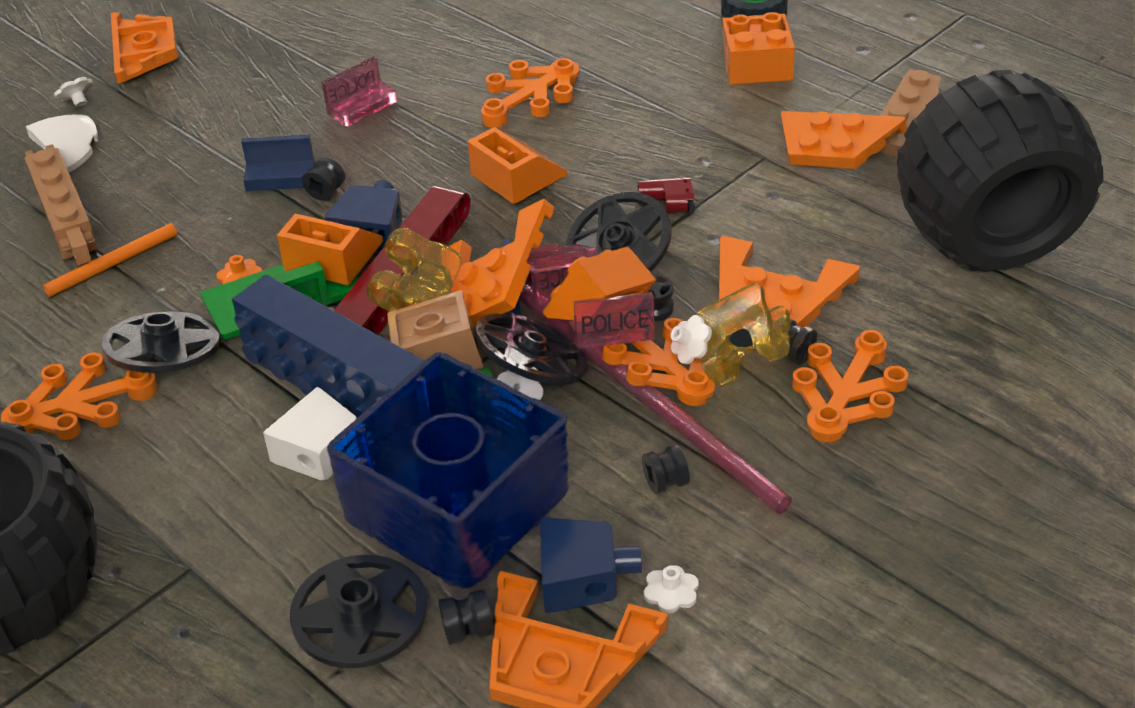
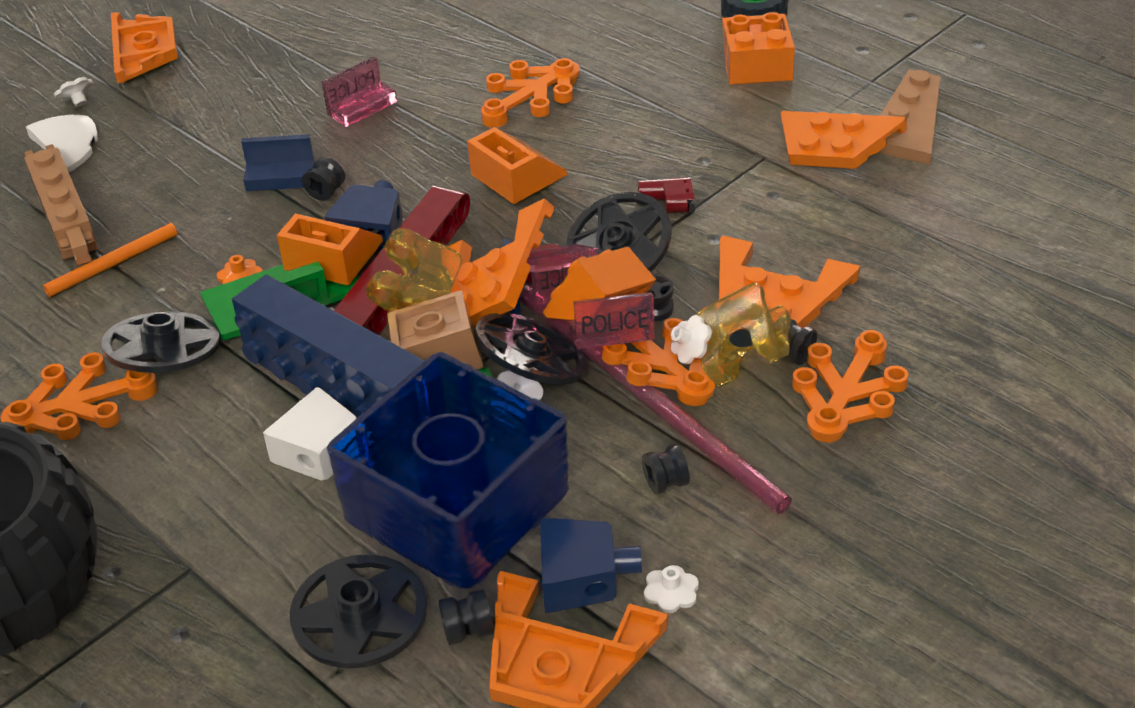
(999, 170): black tyre -> none

